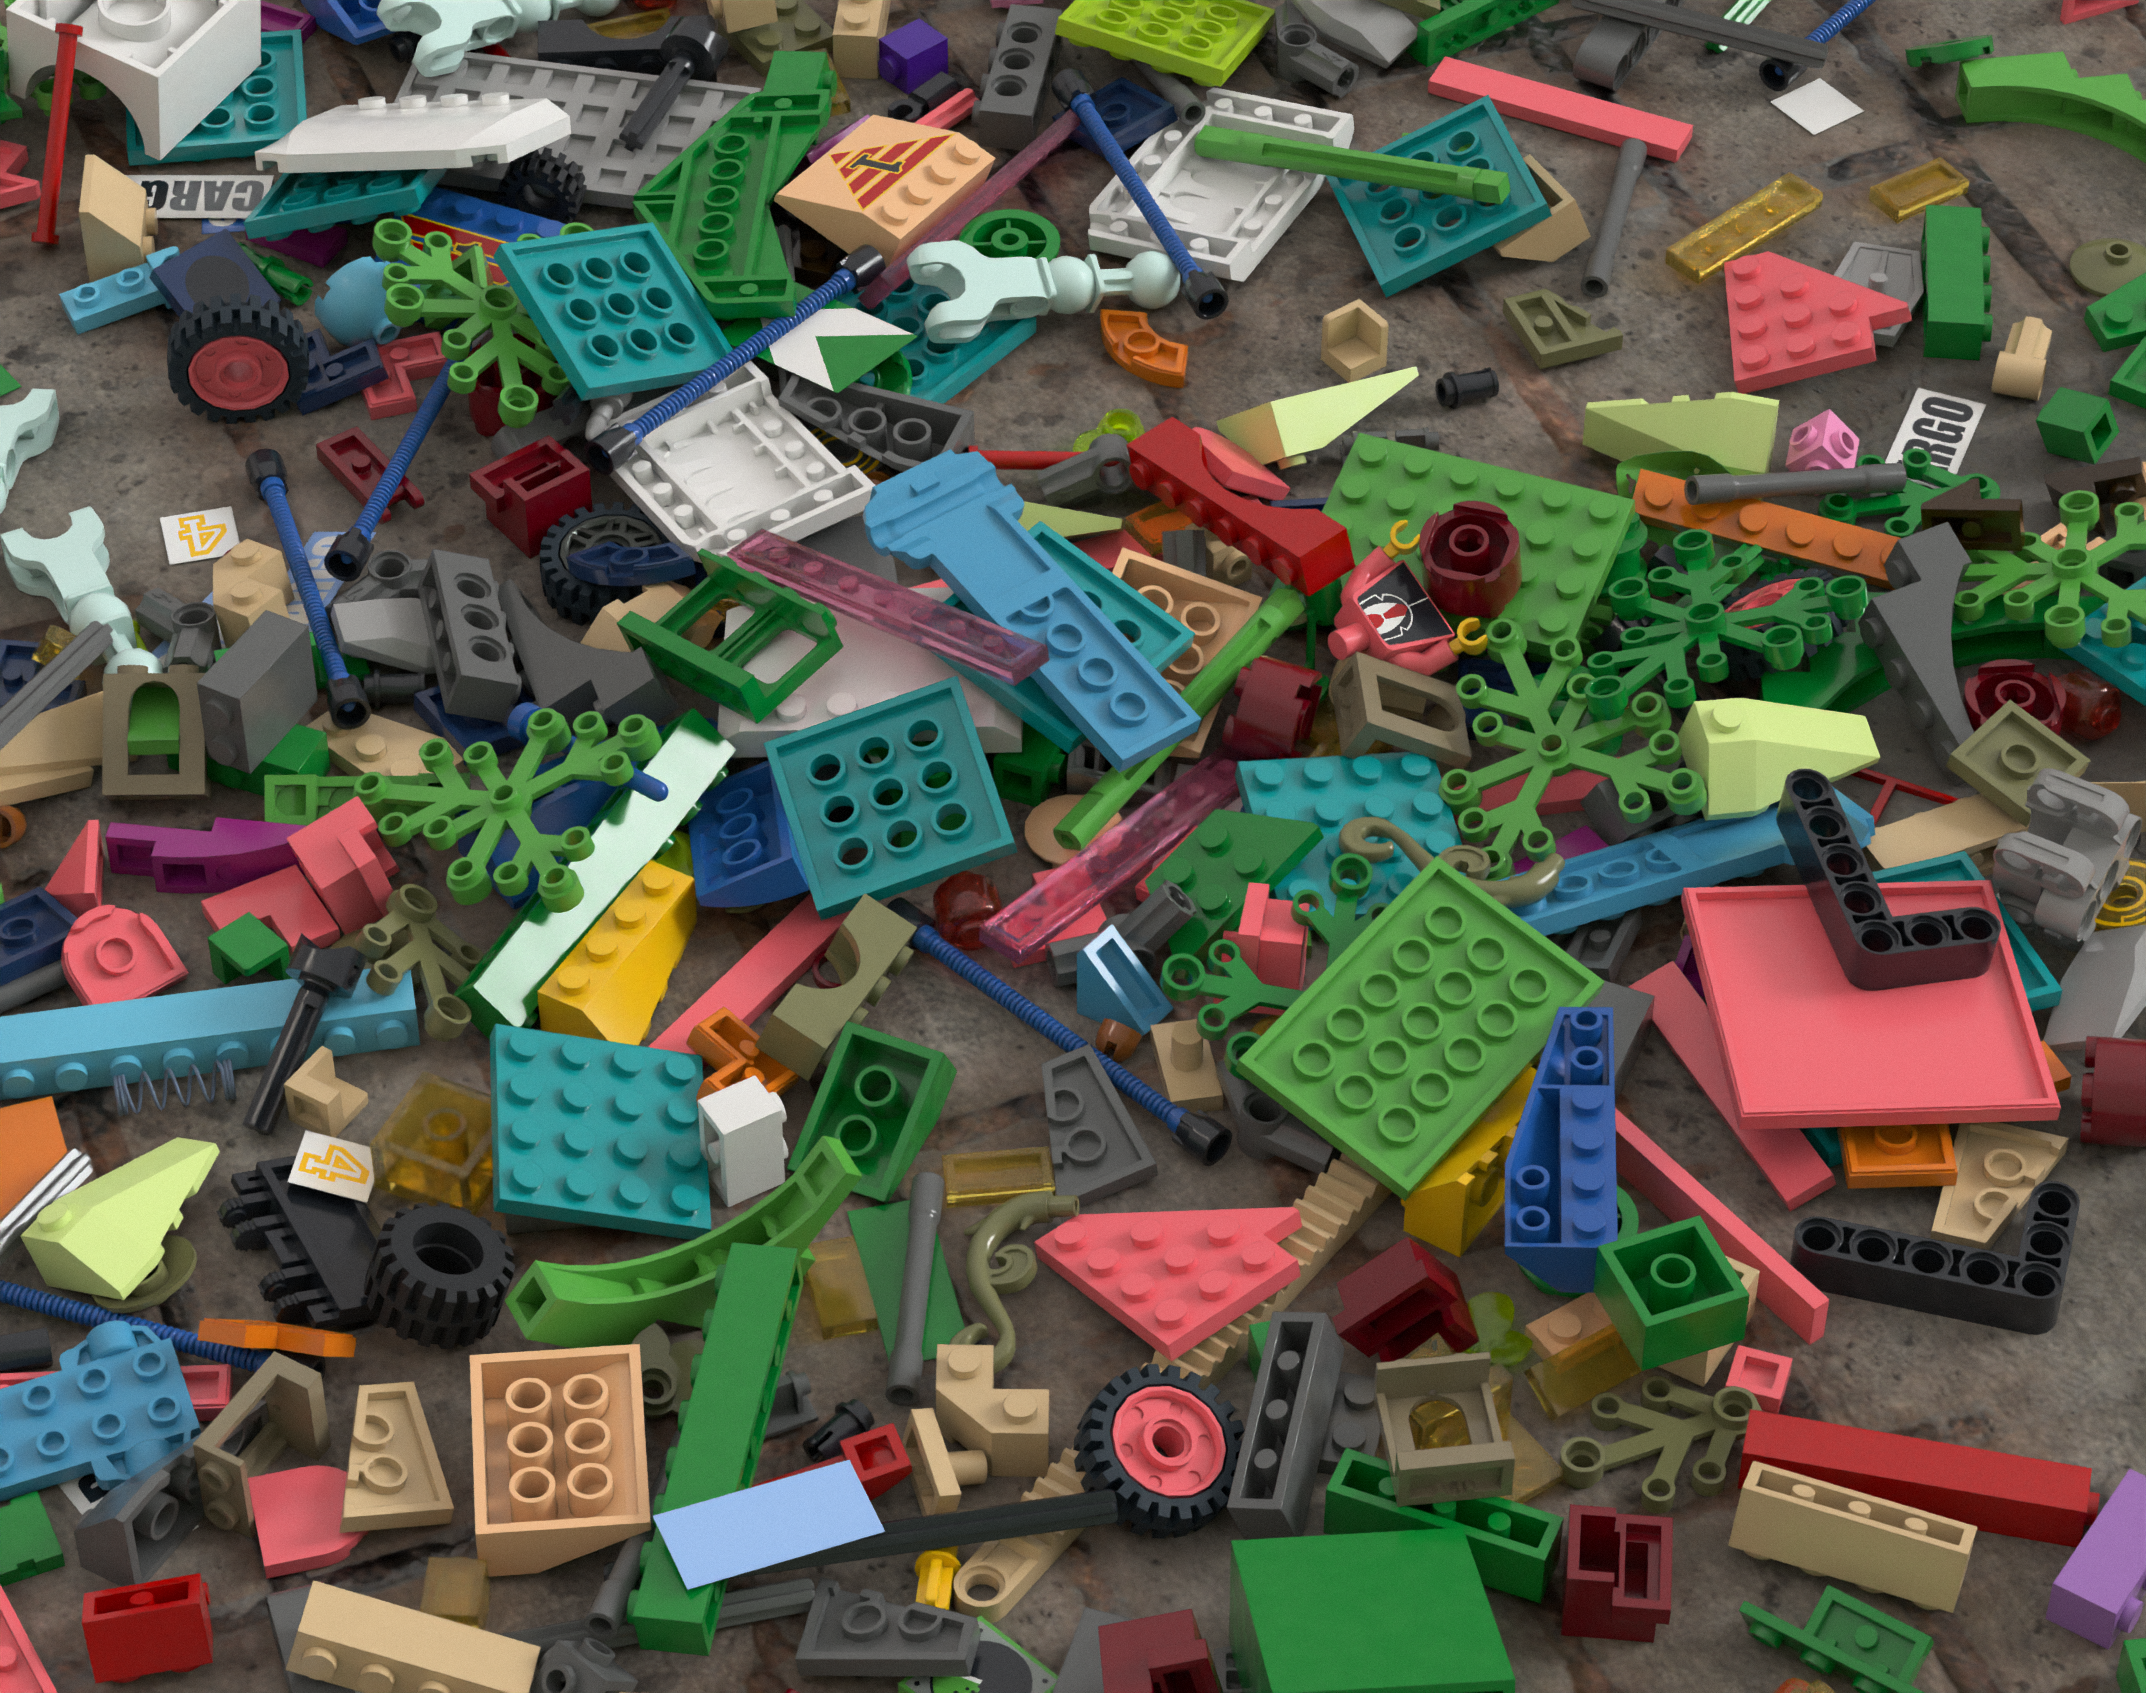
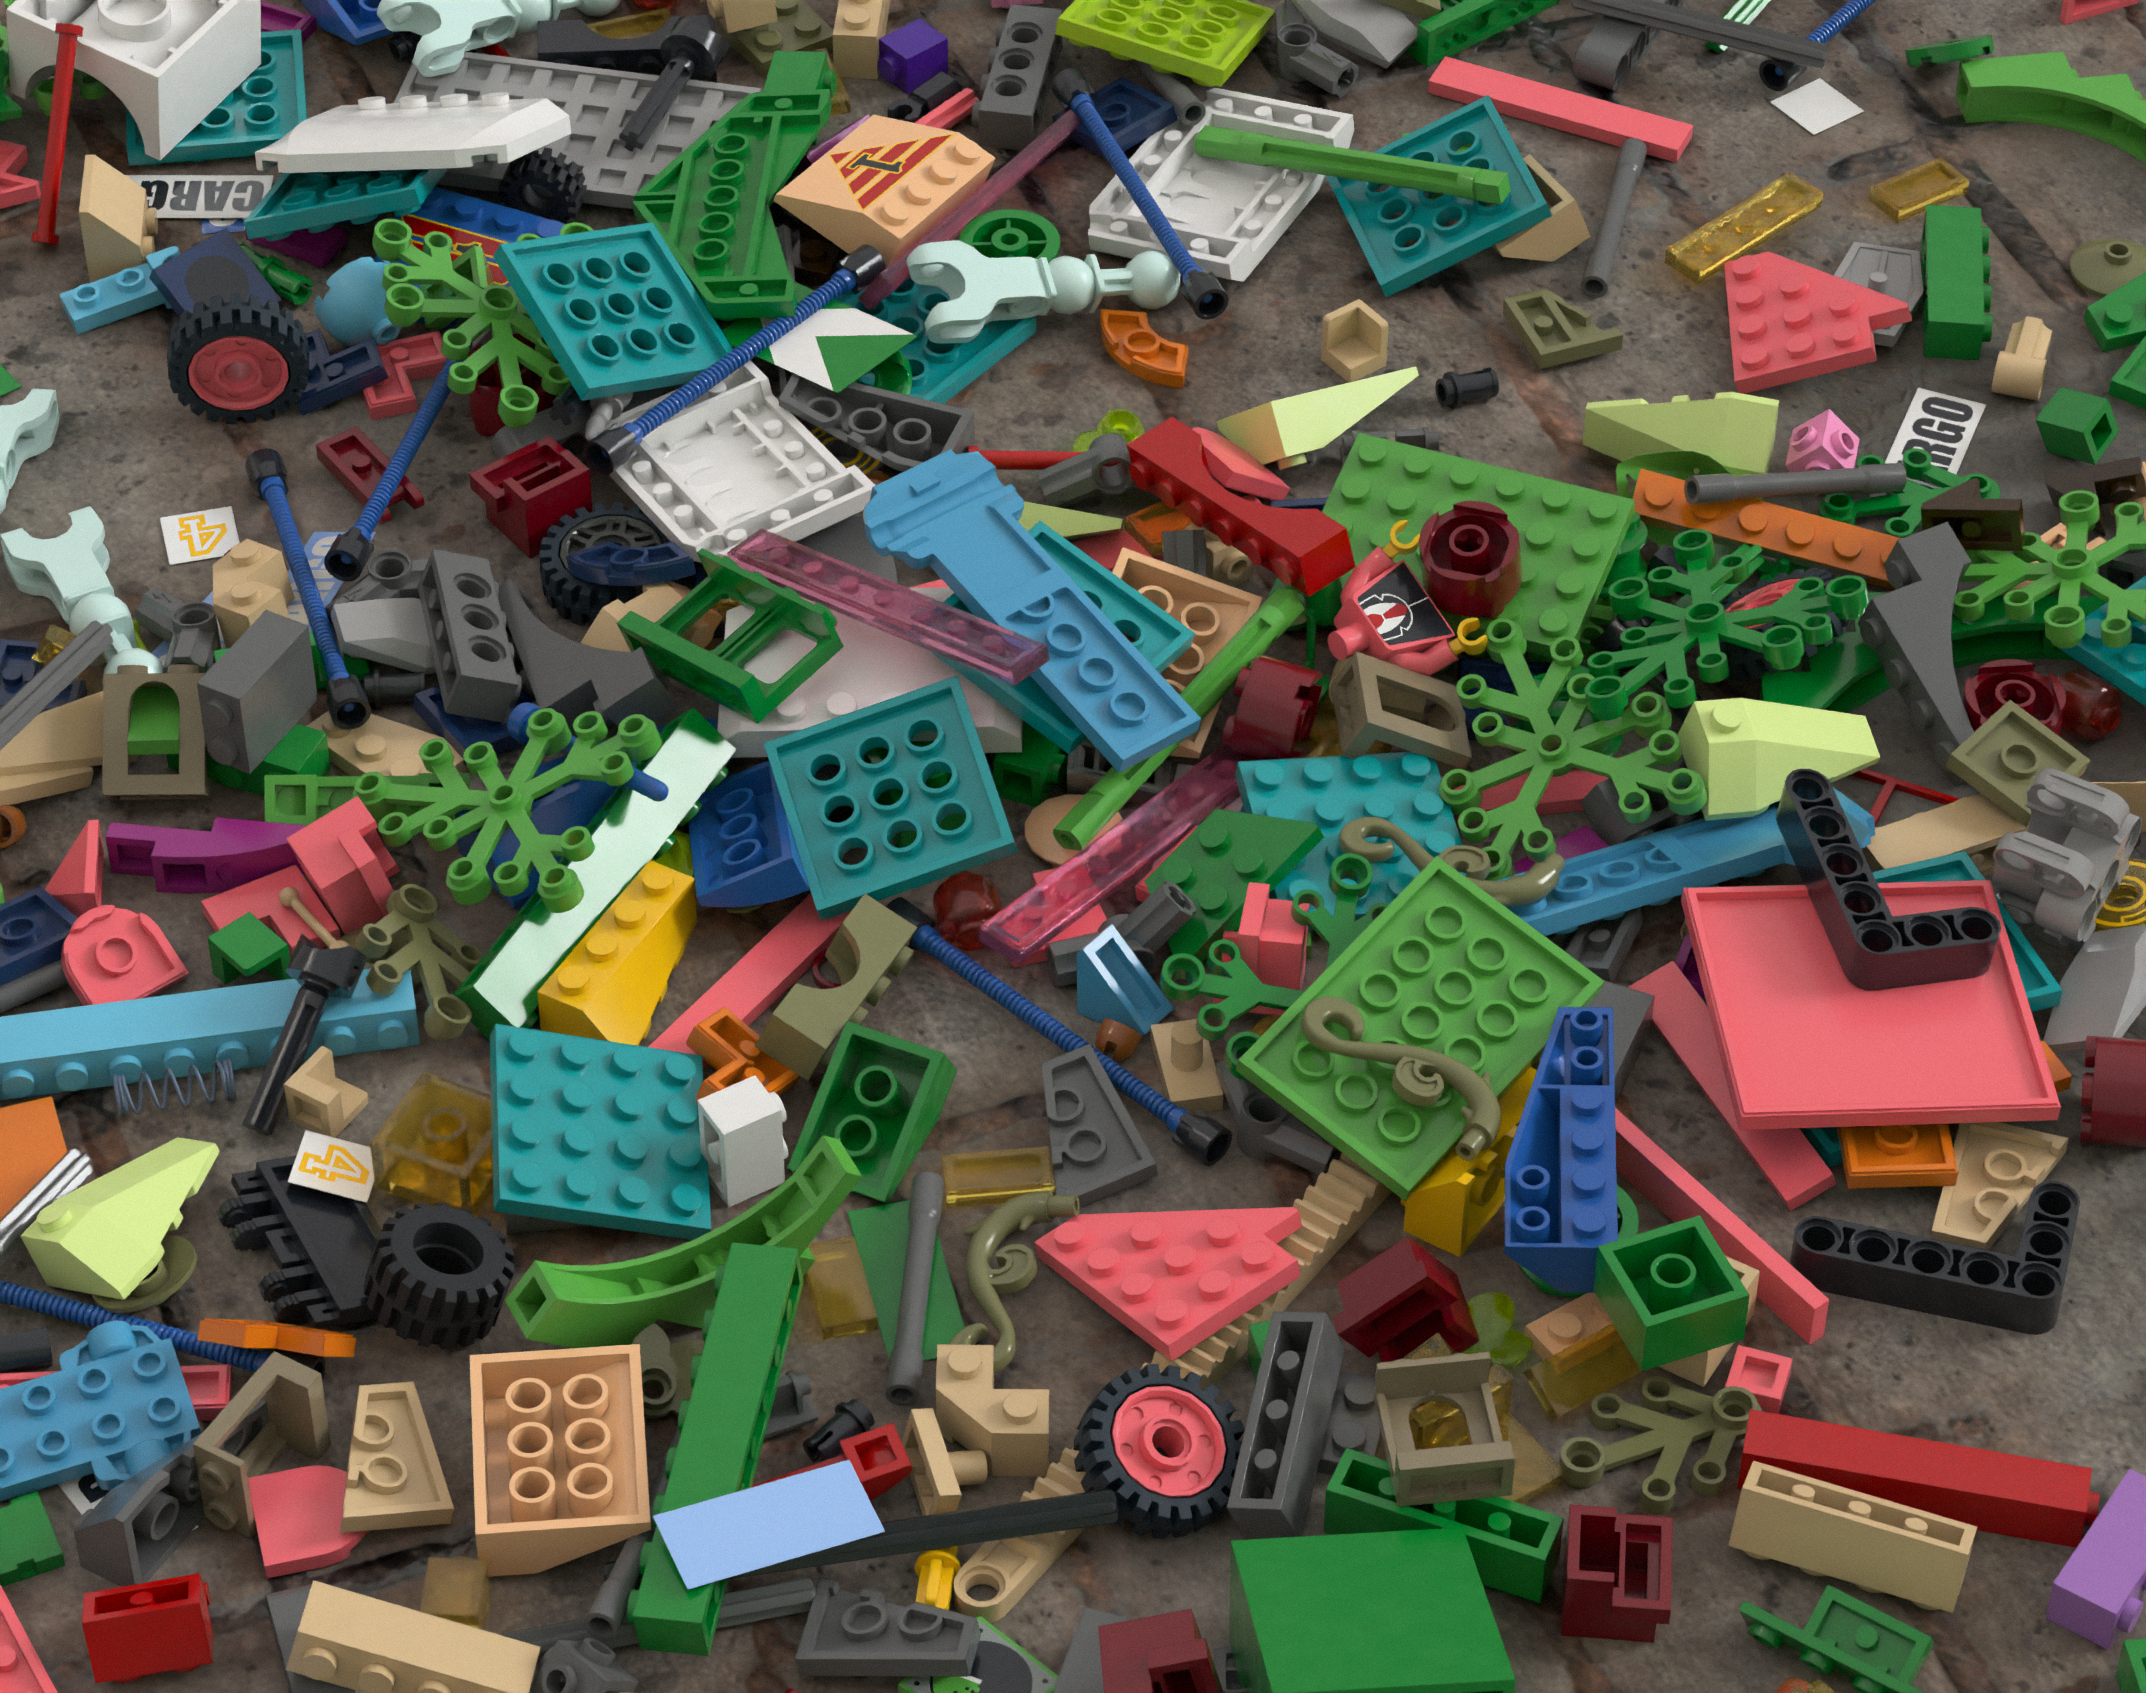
(290, 898): none -> tan hinge
(1412, 1061): none -> olive plant

